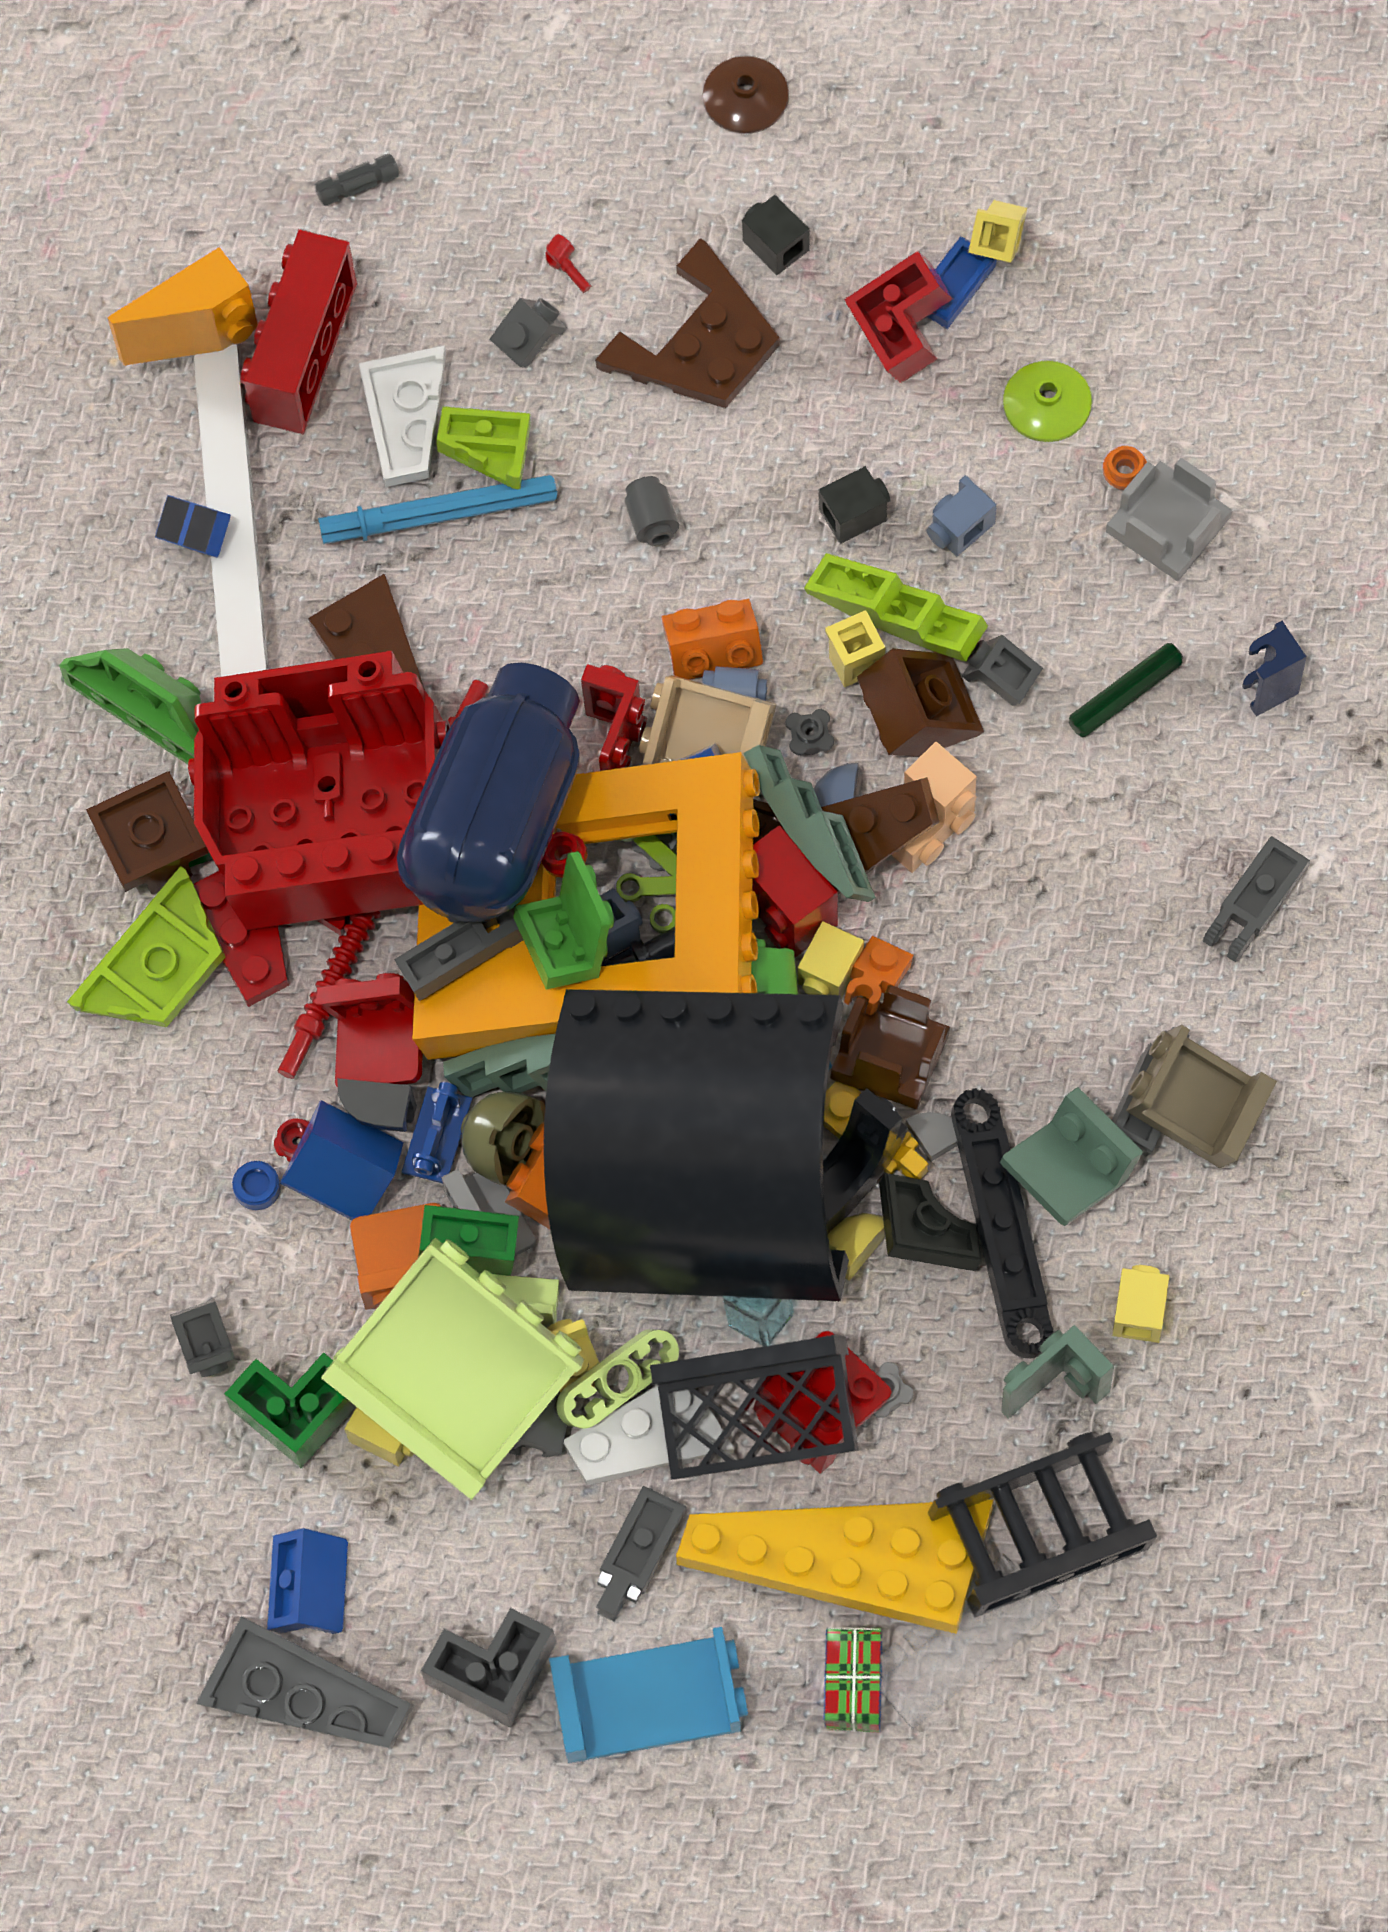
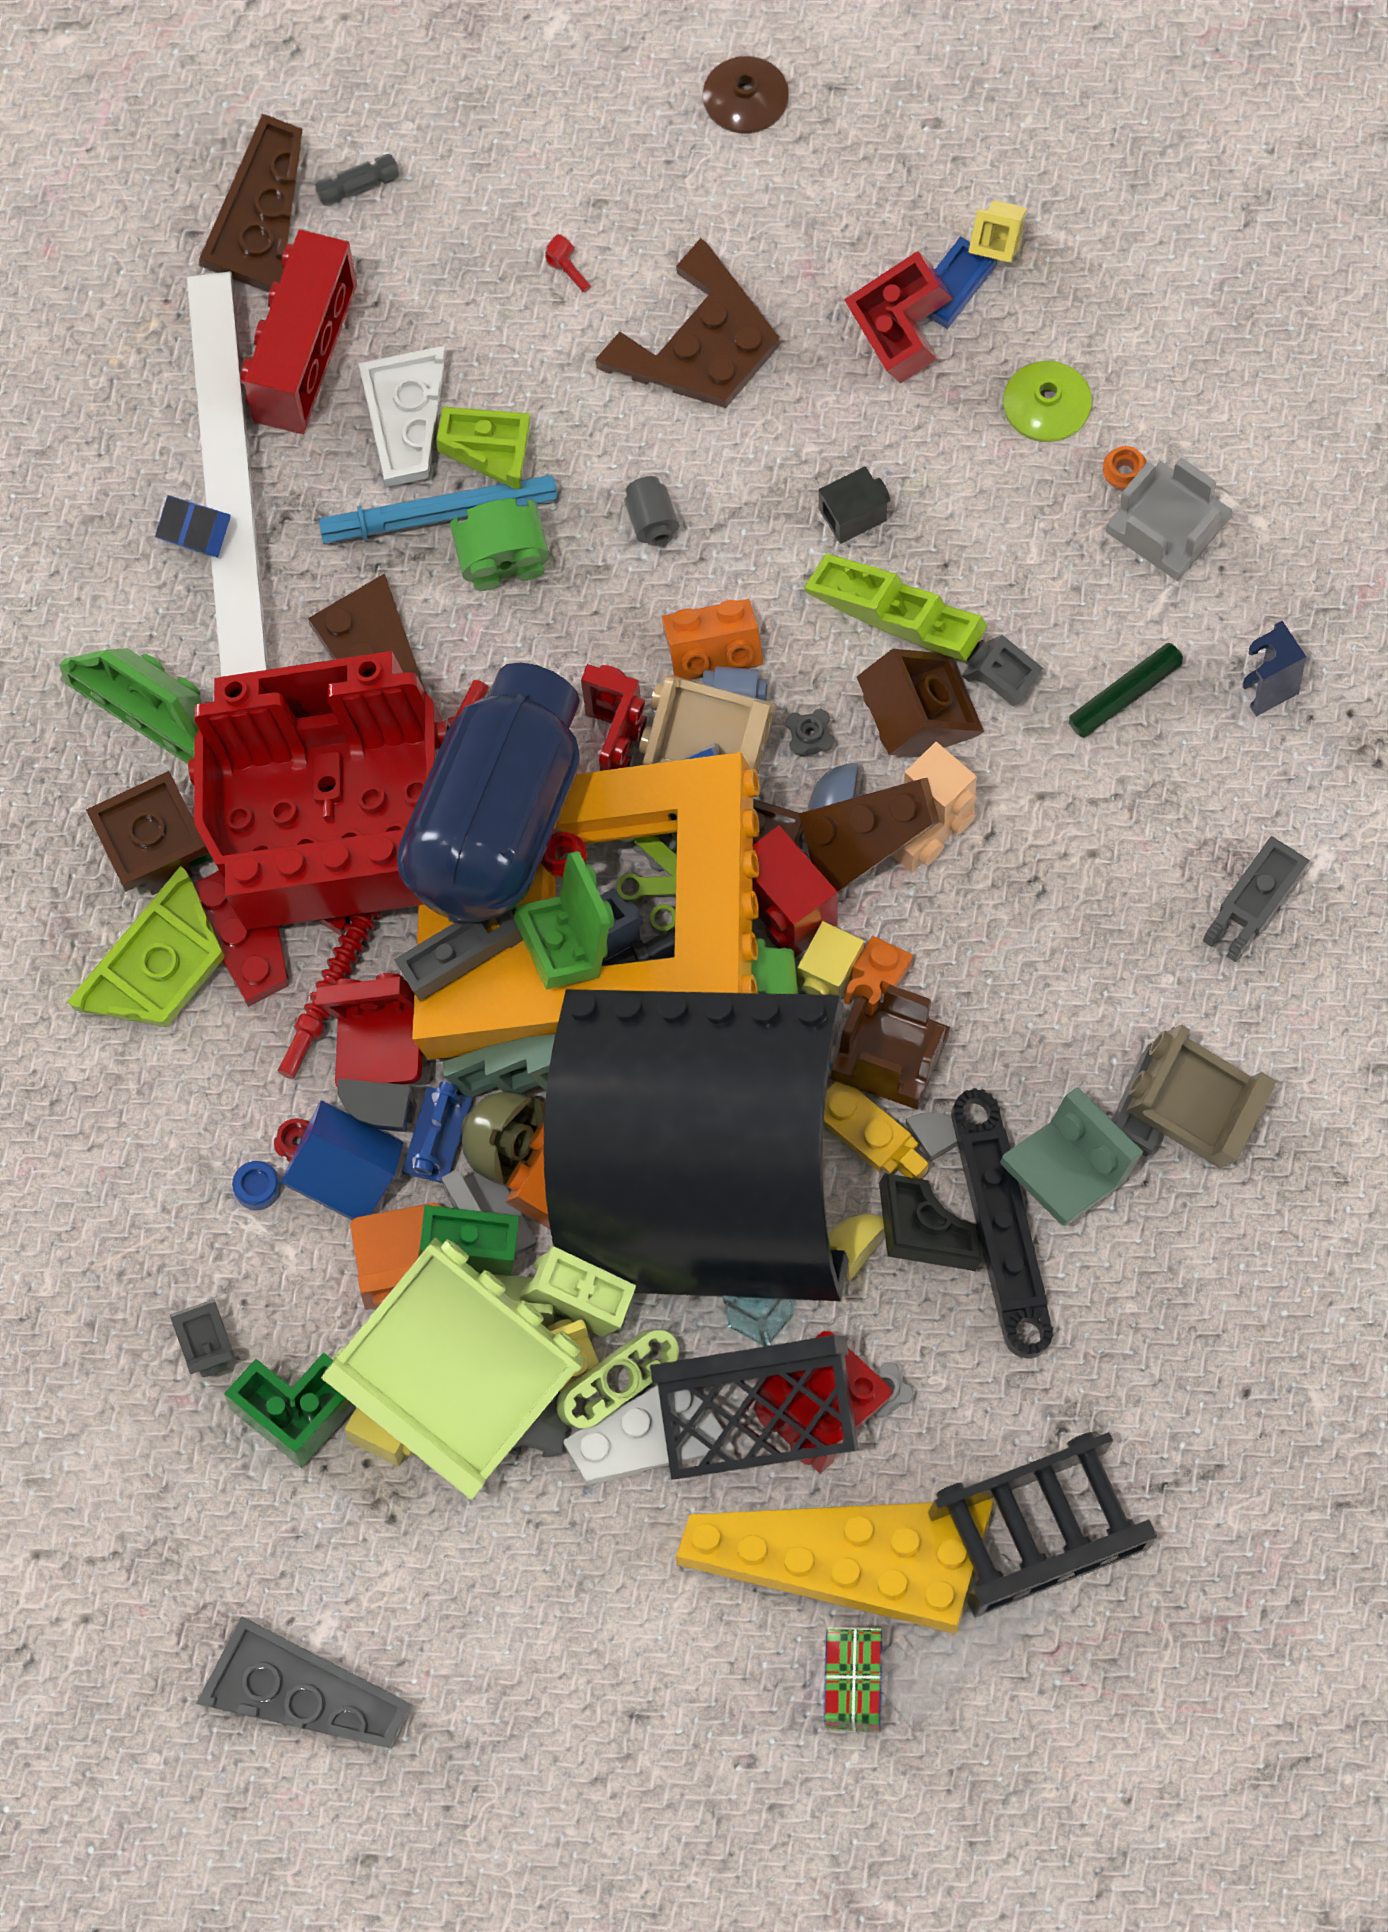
(187, 314): light orange slope -> none
(257, 208): none -> reddish brown wing
(307, 1582): blue panel -> none
(495, 1678): dark grey brick -> none
(500, 543): none -> bright green brick
(527, 330): dark grey bracket -> none
(579, 1291): none -> yellowish green hinge
(637, 1550): dark grey hinge -> none
(648, 1698): dark azure panel -> none
(775, 234): pearl dark grey brick -> none
(817, 833): sand green slope -> none
(853, 646): light yellow brick -> none
(860, 1155): black arch -> none
(962, 517): sand blue brick -> none
(1085, 1368): sand green bracket -> none
(1141, 1303): light yellow brick -> none

